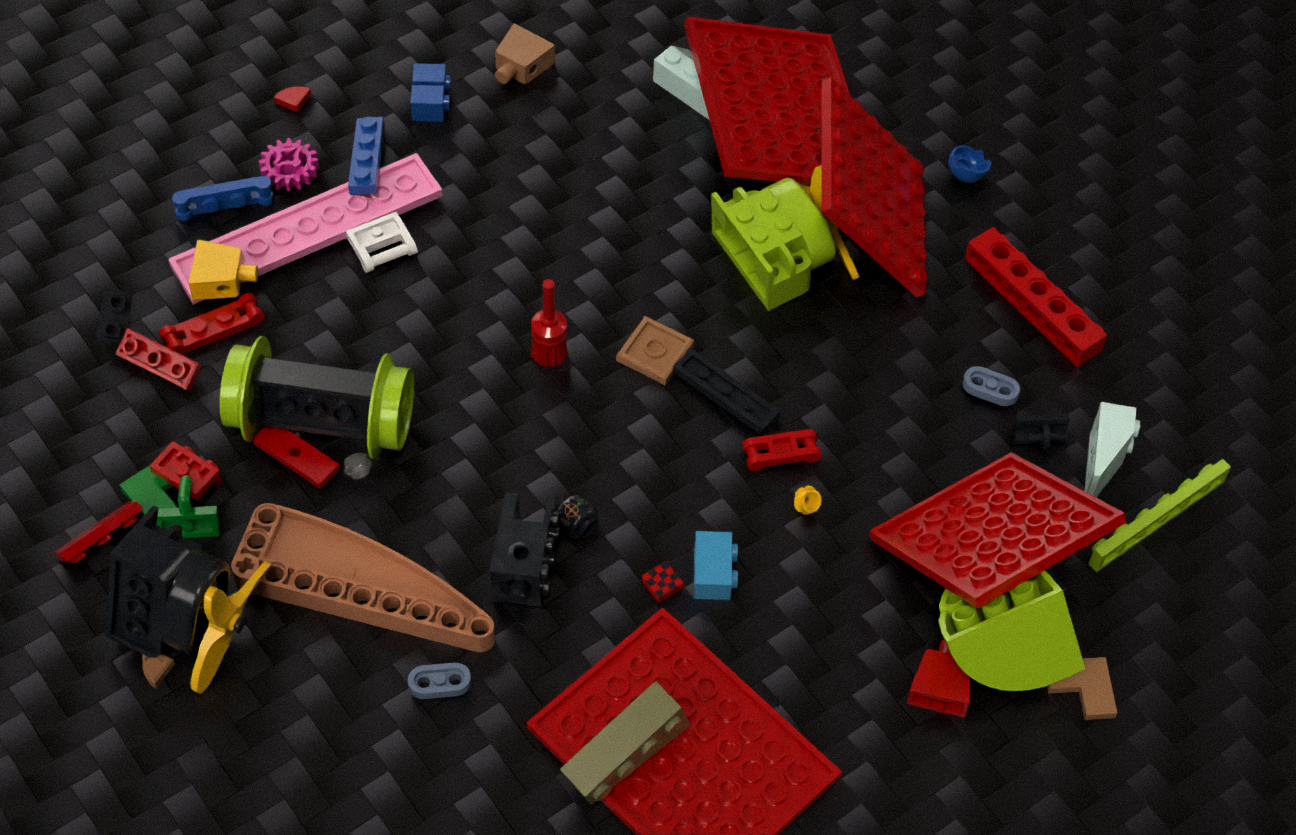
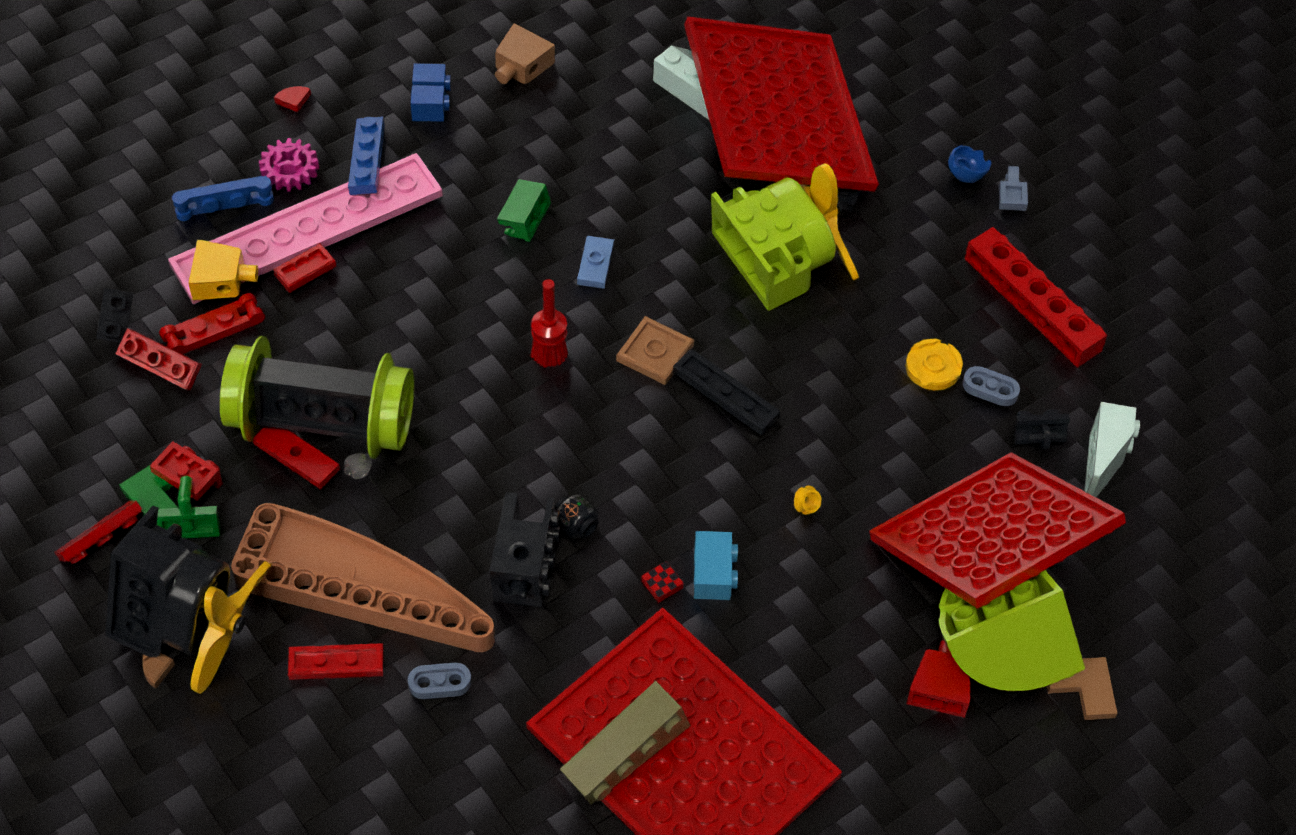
(304, 267): none -> red plate
(335, 661): none -> red tile
(380, 234): white plate -> none
(524, 209): none -> green hinge
(595, 262): none -> medium blue plate
(781, 449): red plate -> none
(872, 188): red plate -> none
(934, 364): none -> yellow tile
(1012, 193): none -> sand blue plate
(1166, 509): lime plate -> none

